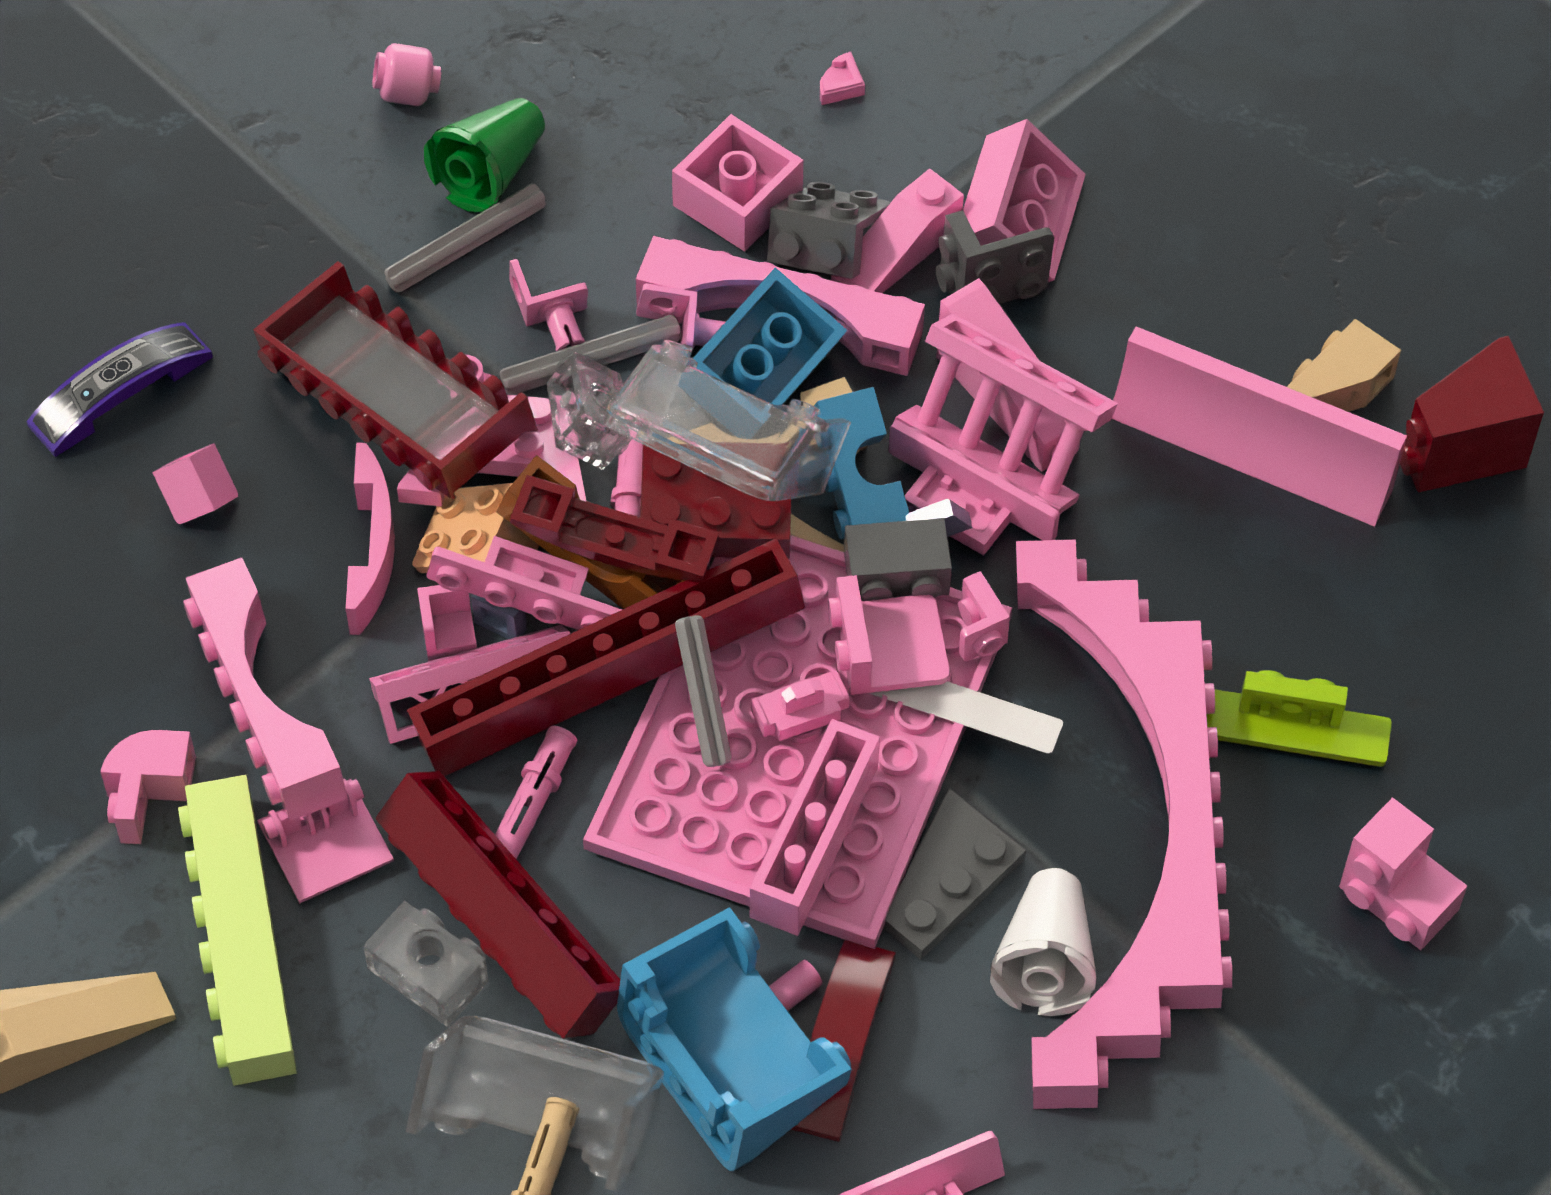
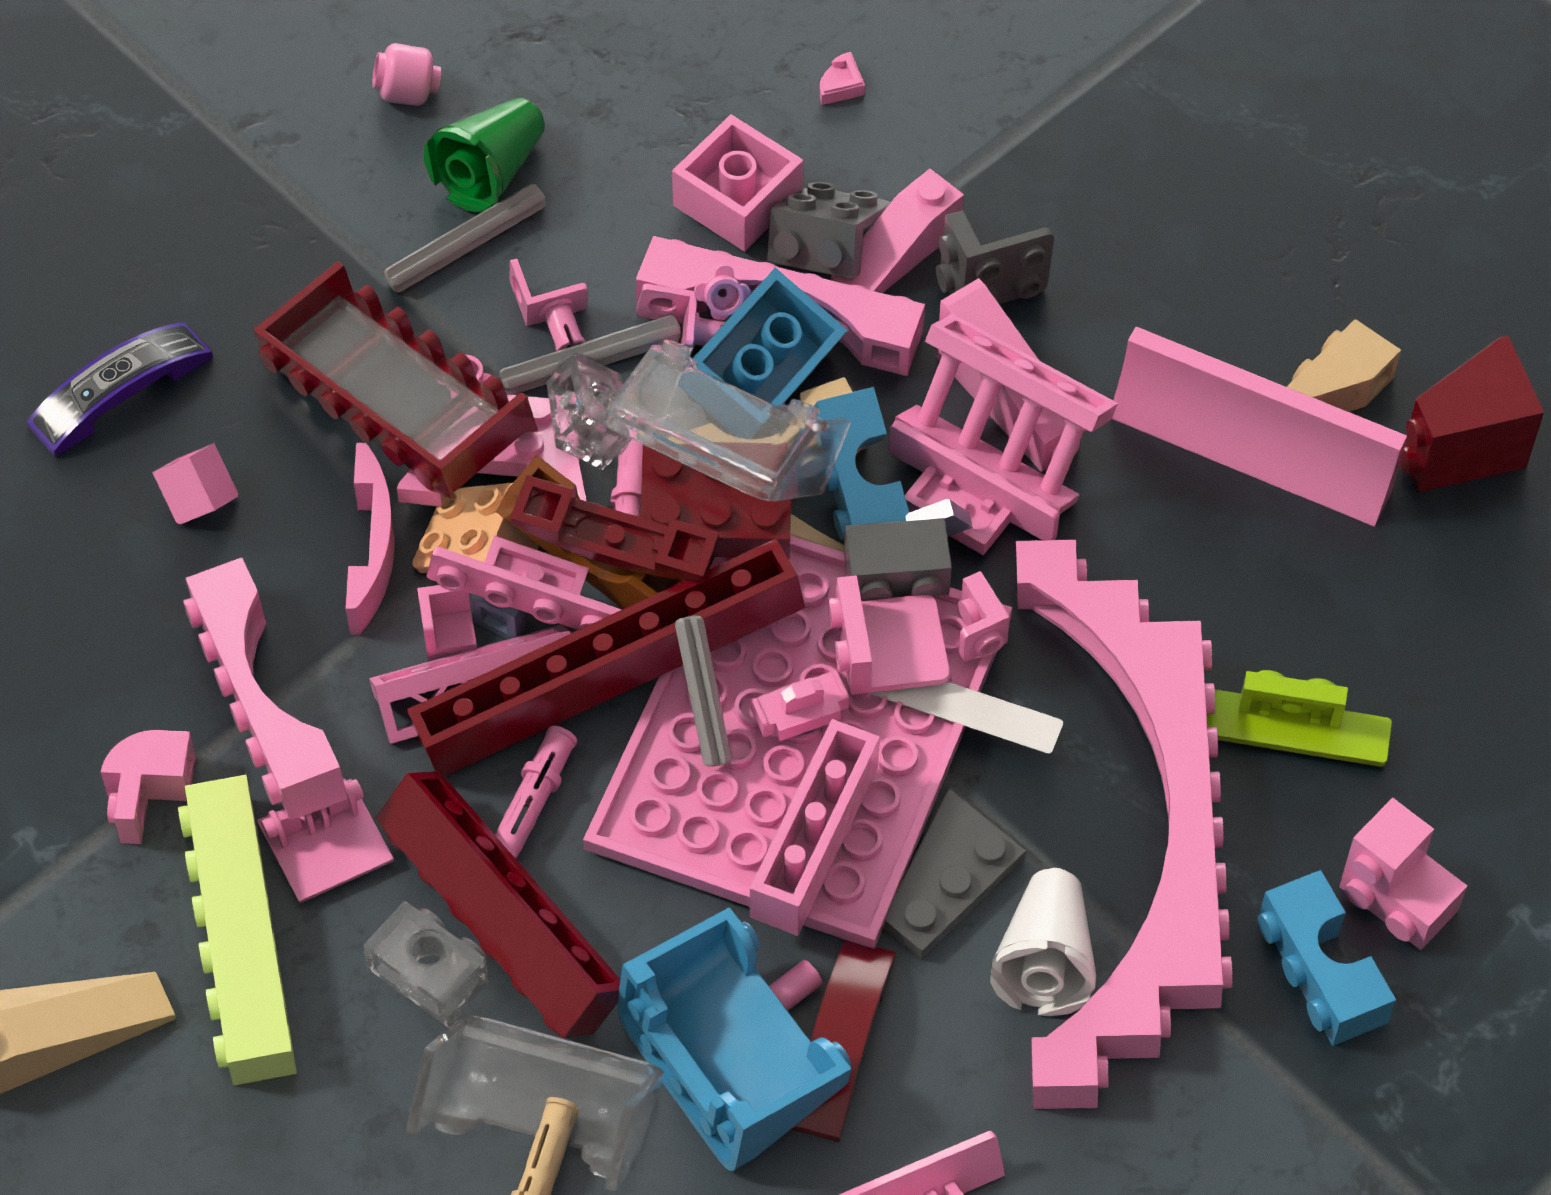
(722, 306): none -> bright pink plate
(1023, 187): bright pink slope -> none
(1339, 996): none -> dark azure arch

